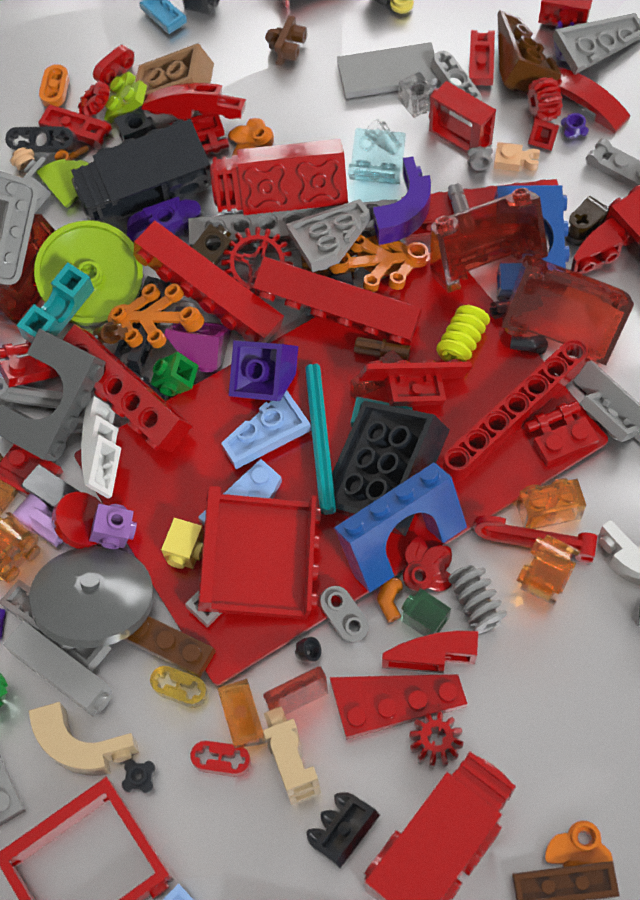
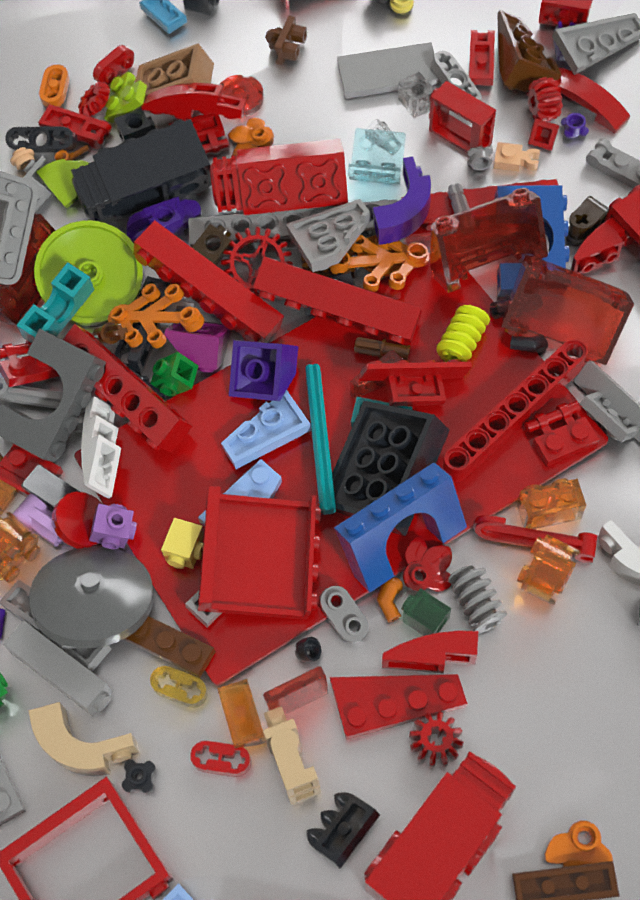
(244, 88): none -> clear red tile

